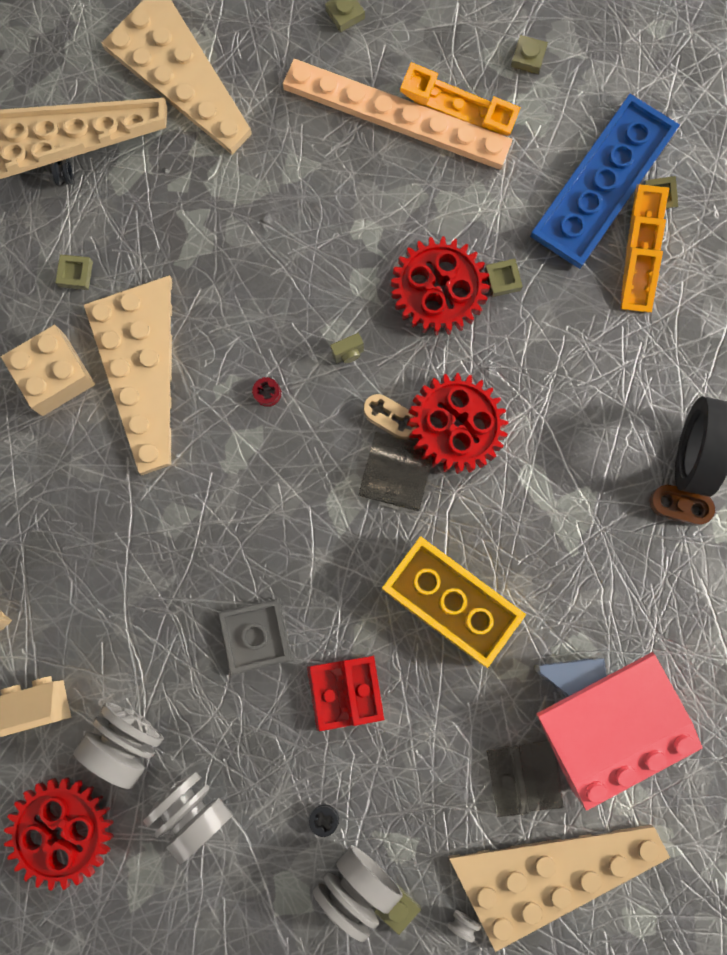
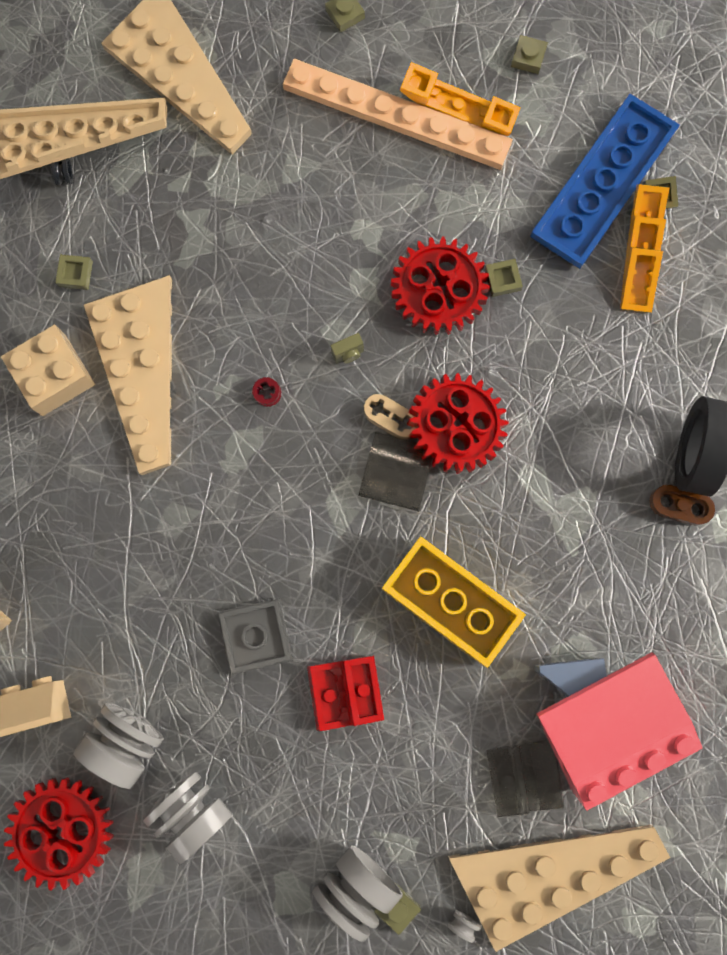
(321, 830): black bush -> none

